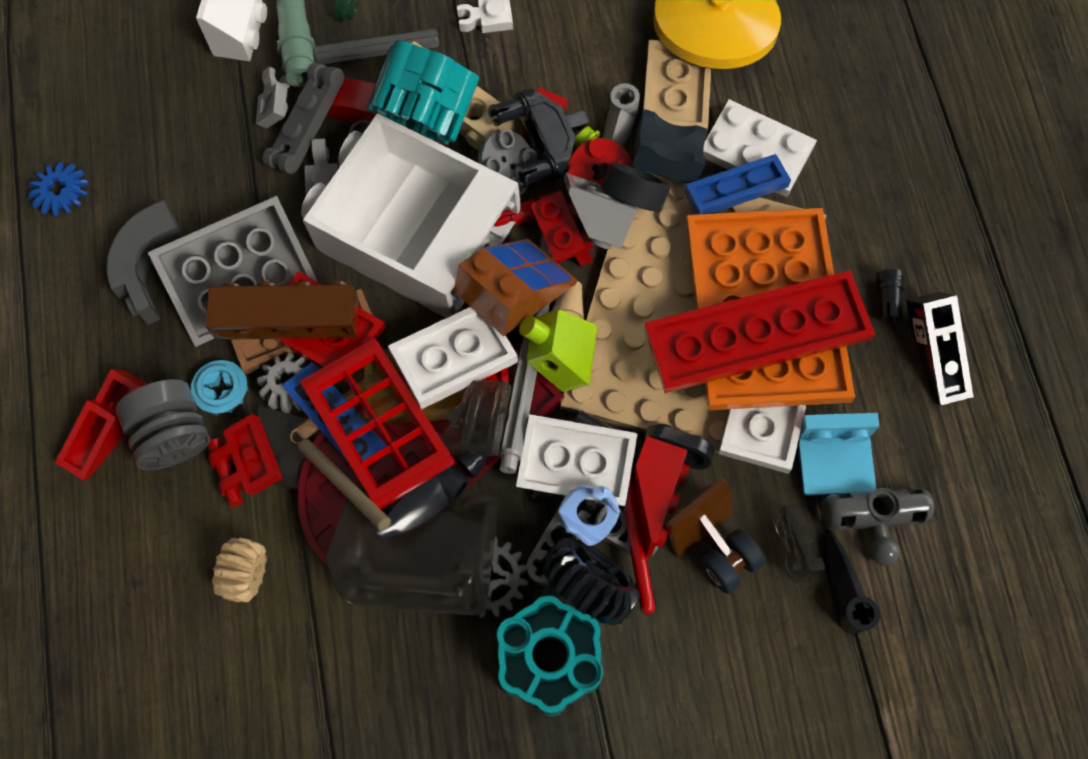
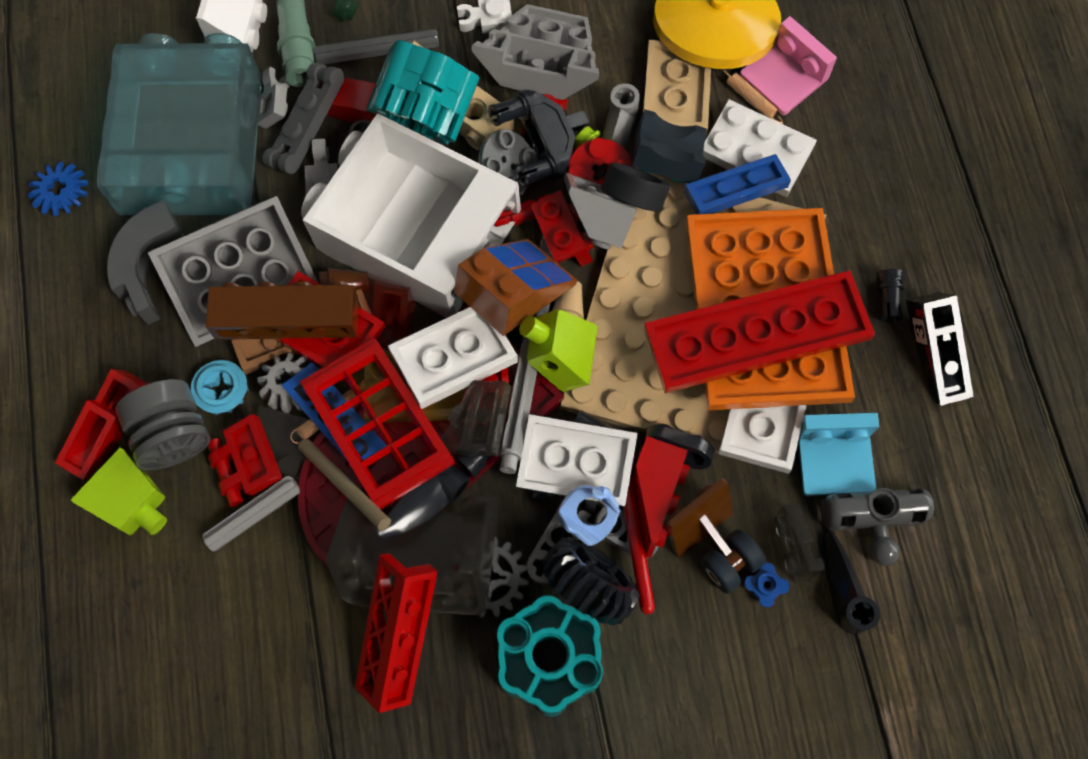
(123, 496): none -> lime torso
(180, 126): none -> clear light blue brick
(239, 570): tan gear -> none
(251, 513): none -> light grey axle
(355, 278): none -> reddish brown cone
(395, 308): none -> clear red slope
(399, 637): none -> red fence
(541, 52): none -> light grey wedge
(752, 96): none -> light nougat piece
(766, 595): none -> blue plate
(791, 68): none -> bright pink bracket

